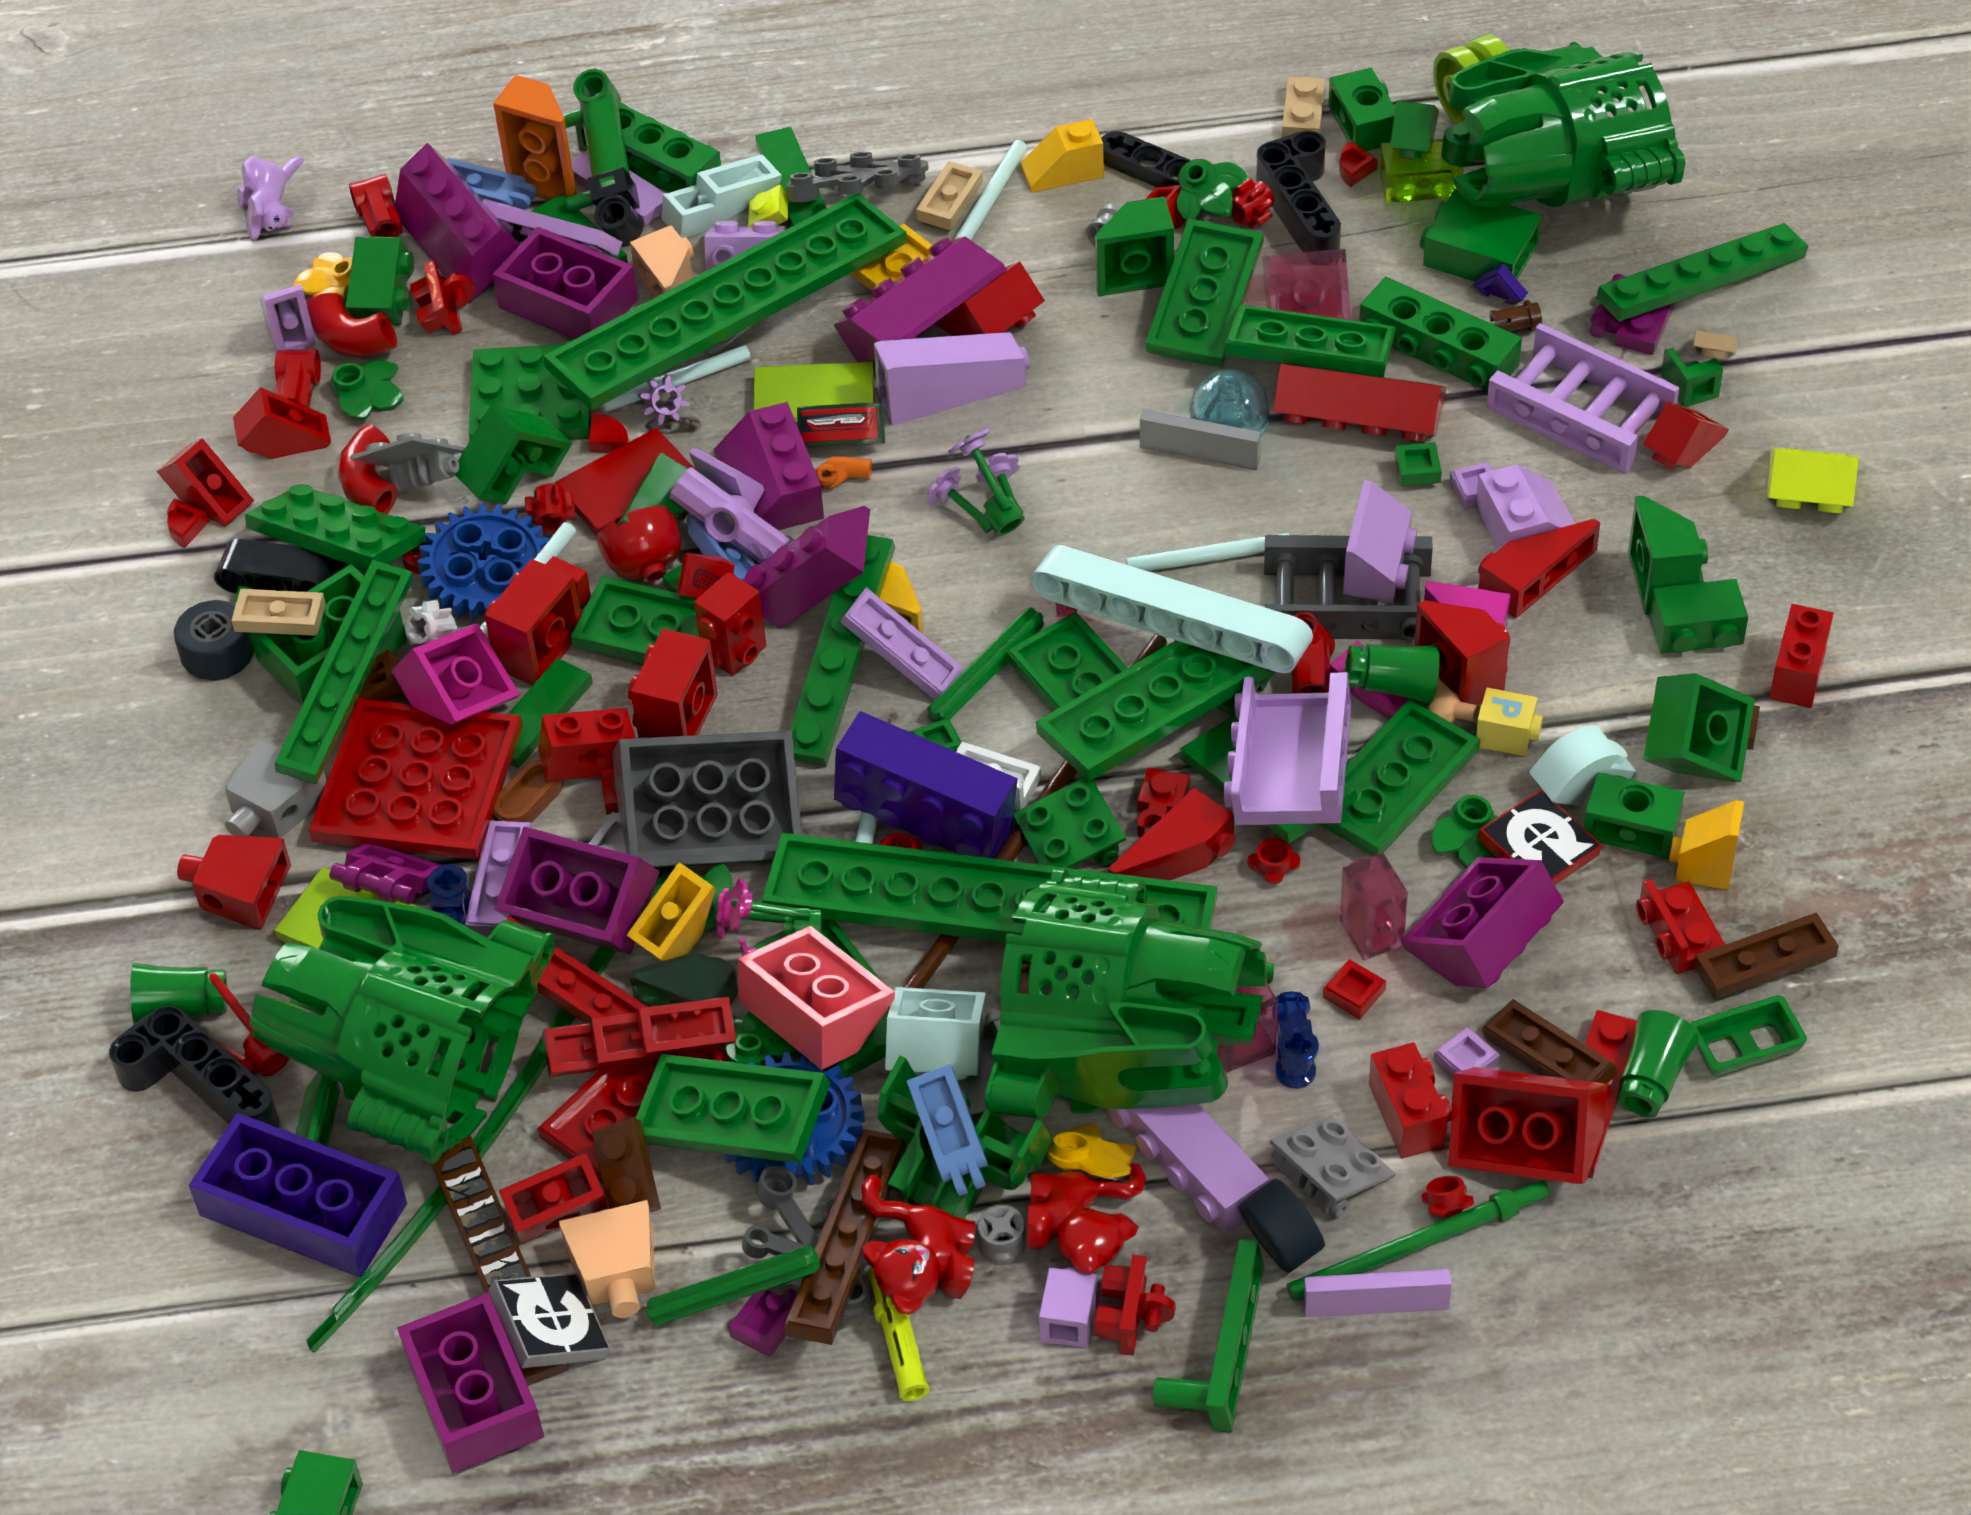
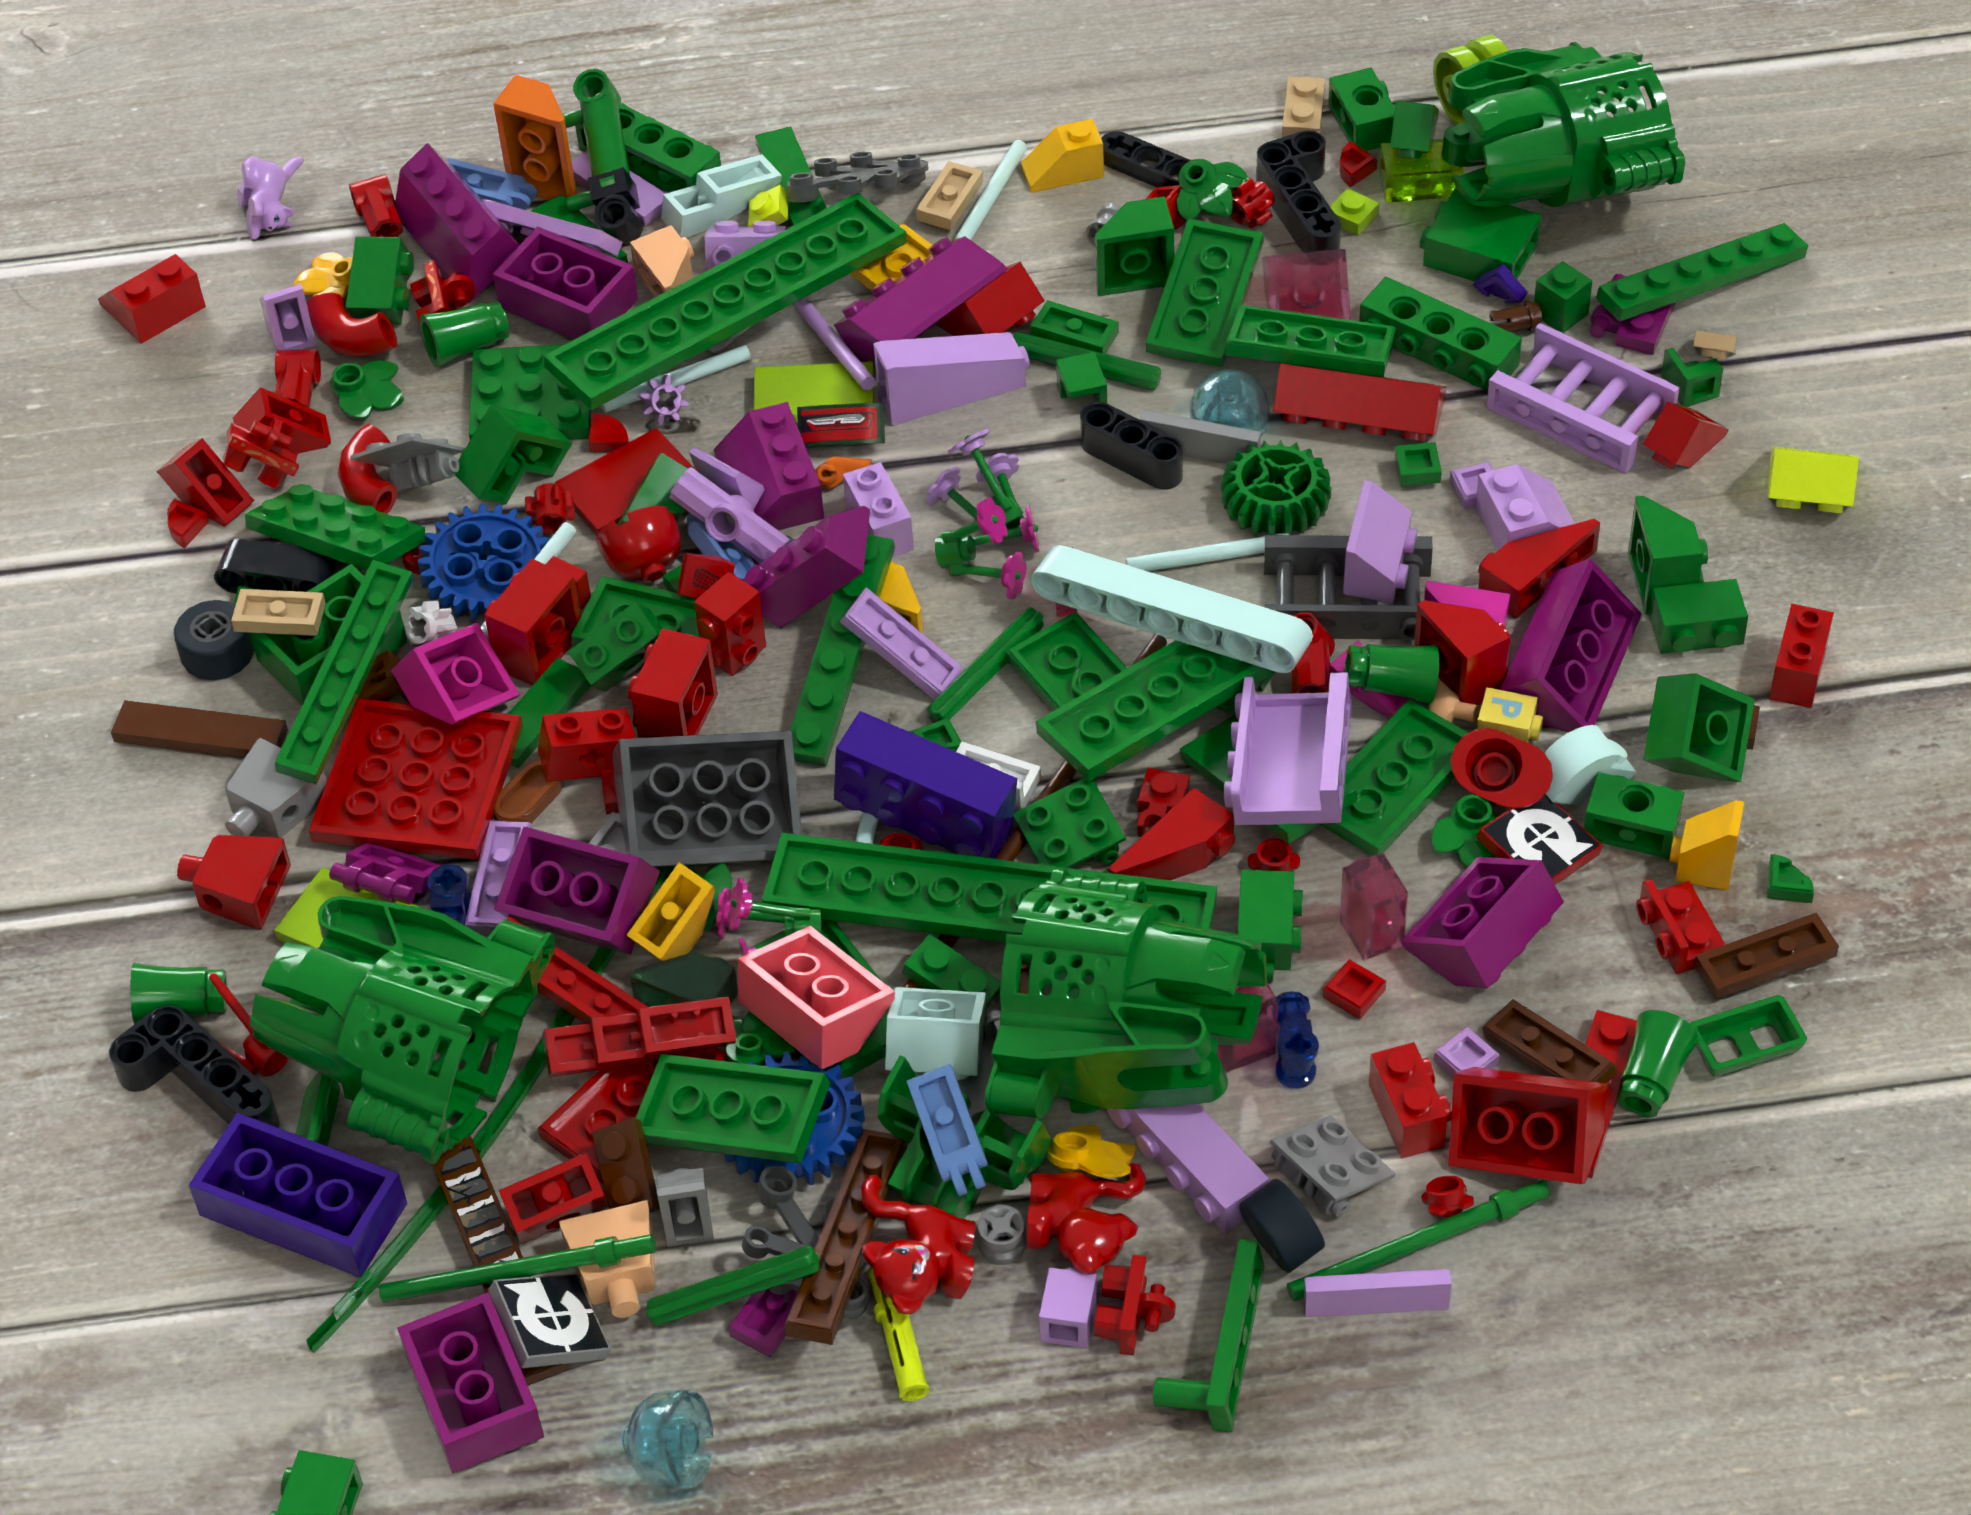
(155, 299): none -> red slope
(194, 729): none -> reddish brown tile
(262, 444): none -> red hips
(462, 330): none -> green plant
(604, 1253): none -> green bar
(617, 646): none -> green brick
(668, 1439): none -> clear light blue cylinder
(684, 1206): none -> light grey slope
(835, 344): none -> lavender bar
(888, 514): none -> lavender brick
(942, 968): none -> green plate
(955, 549): none -> plant
(1075, 327): none -> green plate
(1081, 376): none -> green panel
(1112, 366): none -> green axle
(1131, 445): none -> black beam
(1265, 487): none -> green gear
(1267, 914): none -> green brick
(1355, 211): none -> lime plate
(1501, 768): none -> red piece
(1563, 296): none -> green brick
(1573, 646): none -> magenta slope
(1787, 881): none -> green tile

